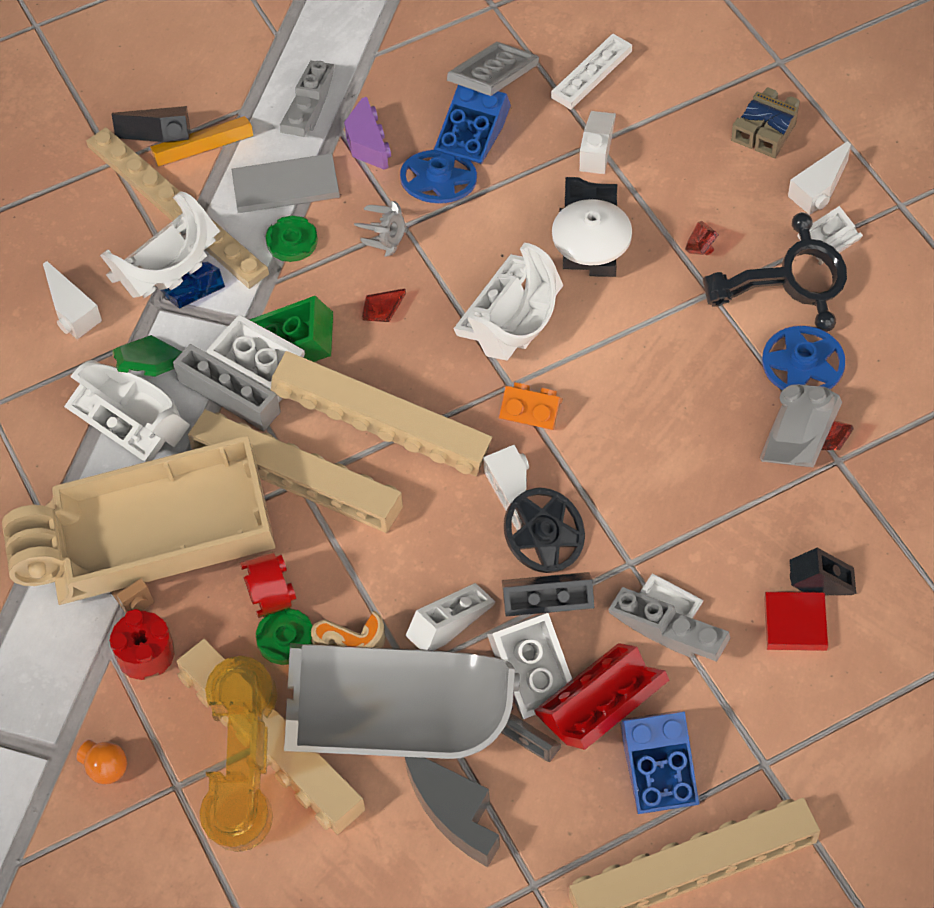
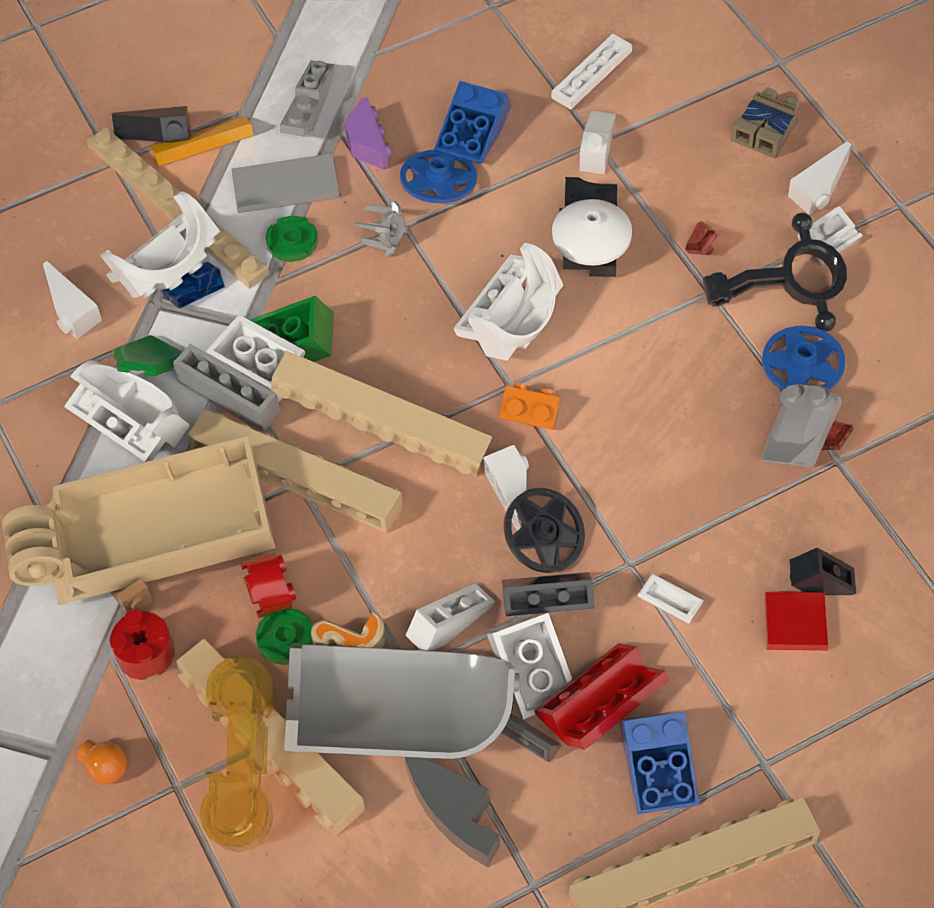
(383, 305): clear red piece -> none
(493, 68): light grey tile -> none
(665, 626): light grey slope -> none

